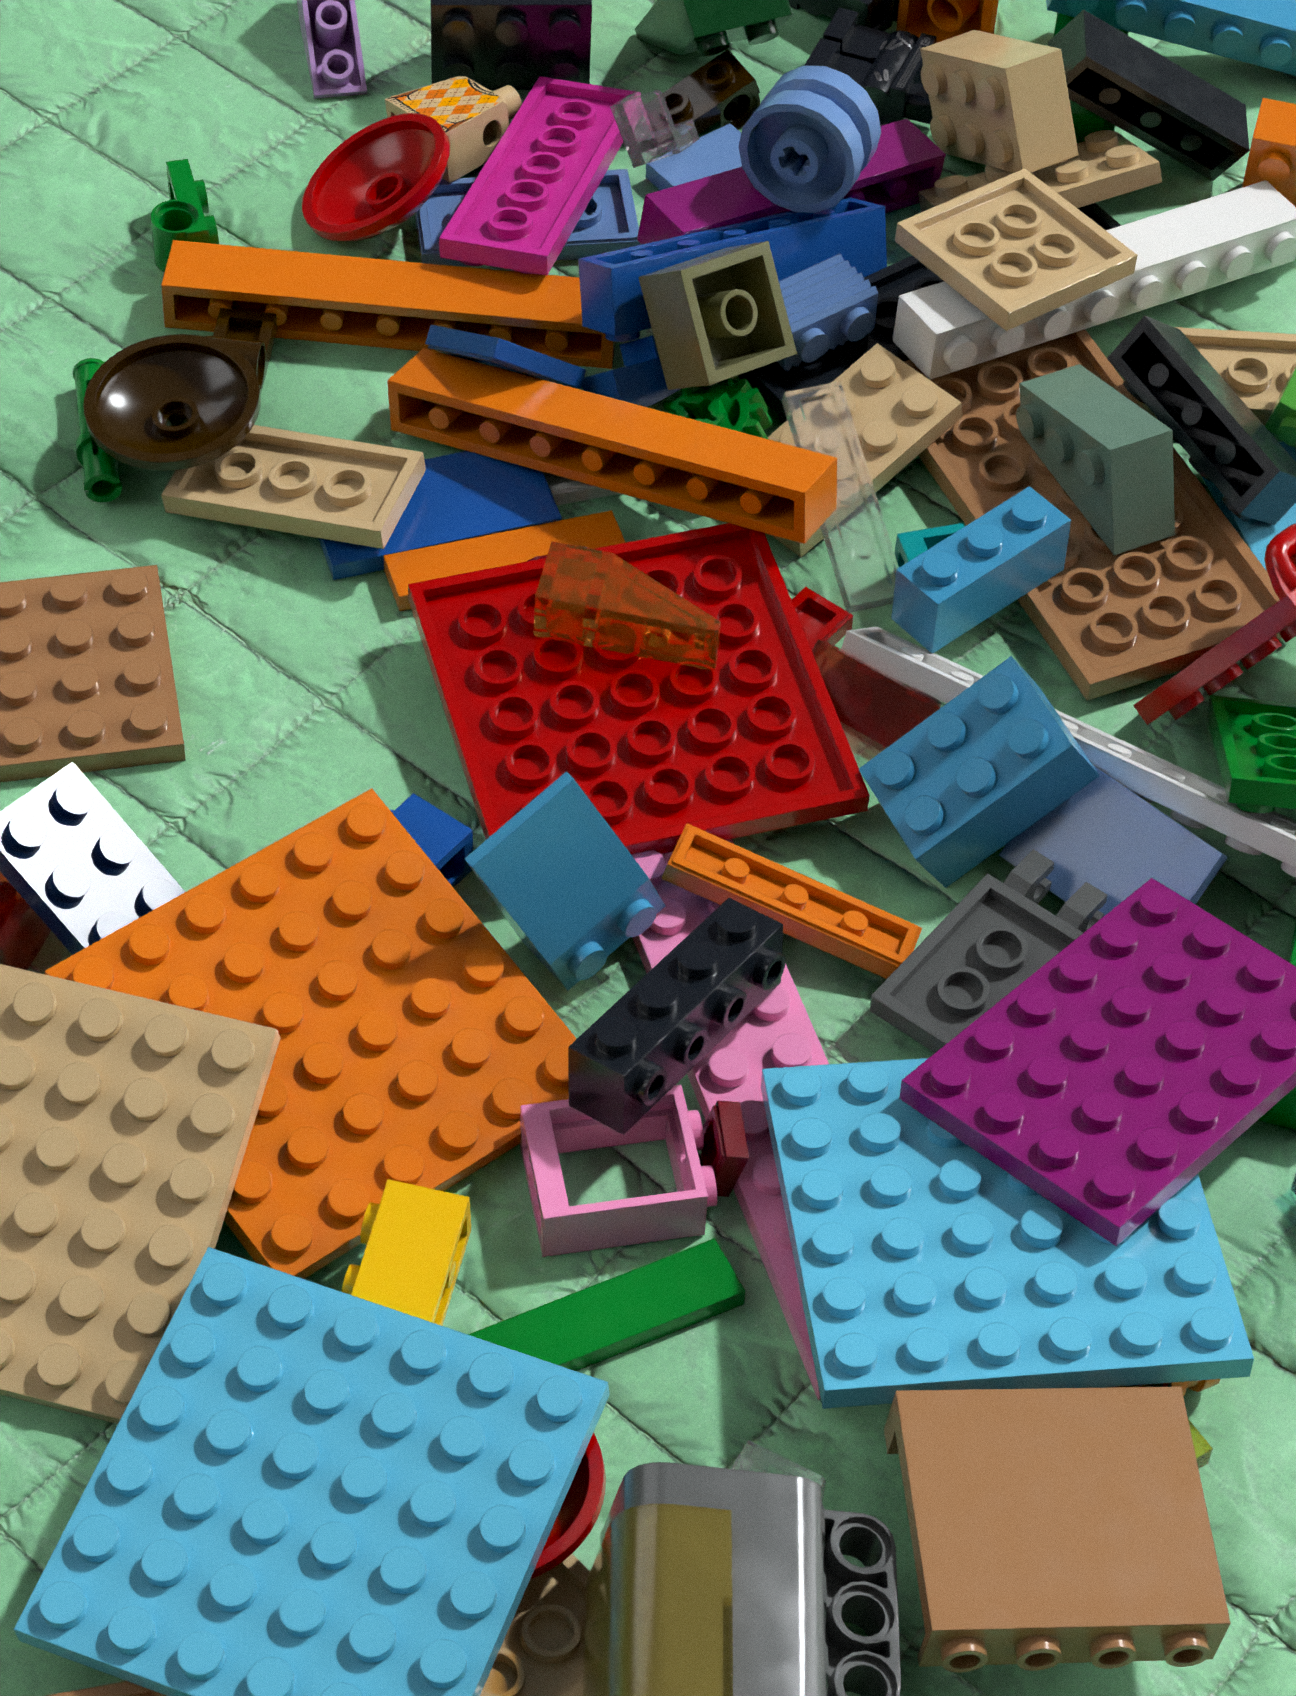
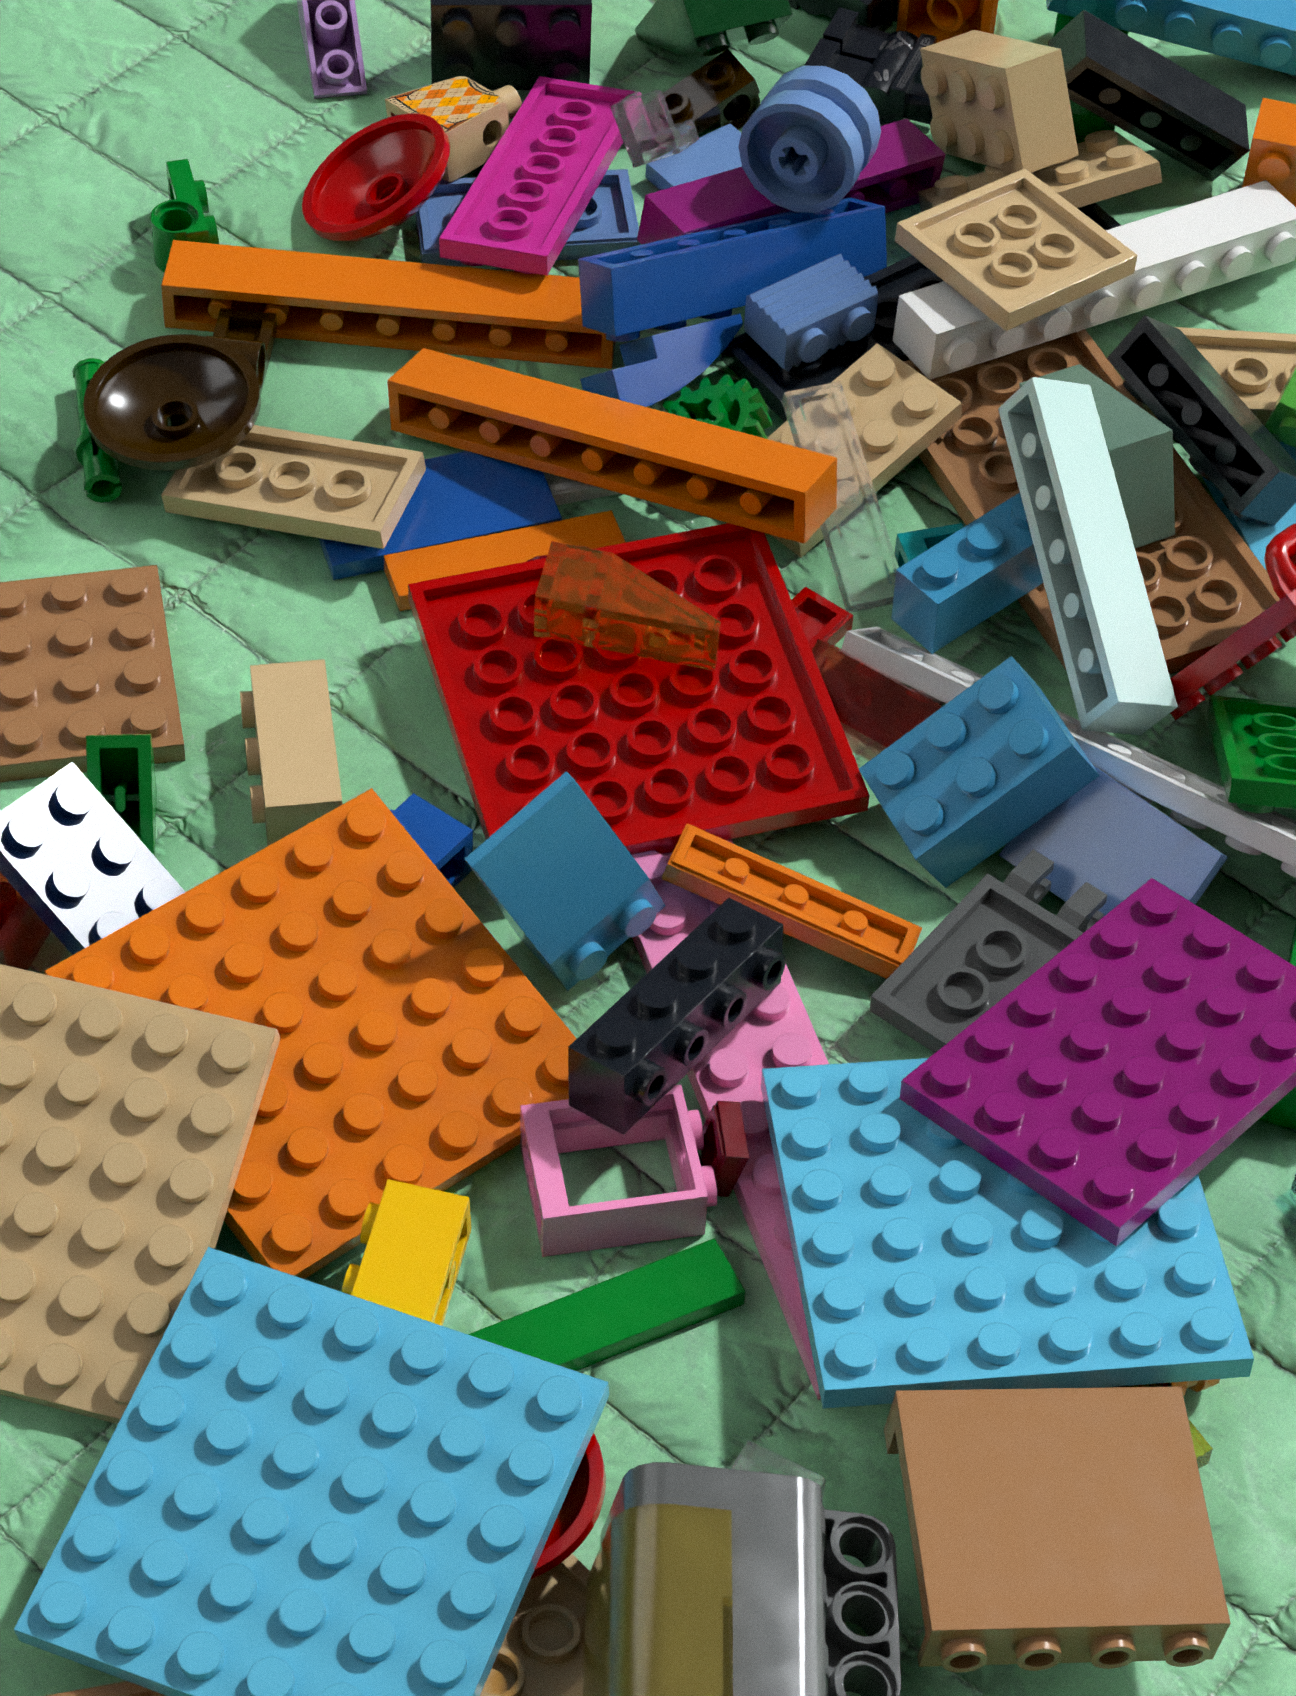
(125, 776): none -> green slope
(291, 746): none -> tan brick
(504, 355): blue tile -> none
(717, 315): olive brick -> none
(1087, 557): none -> light aqua brick

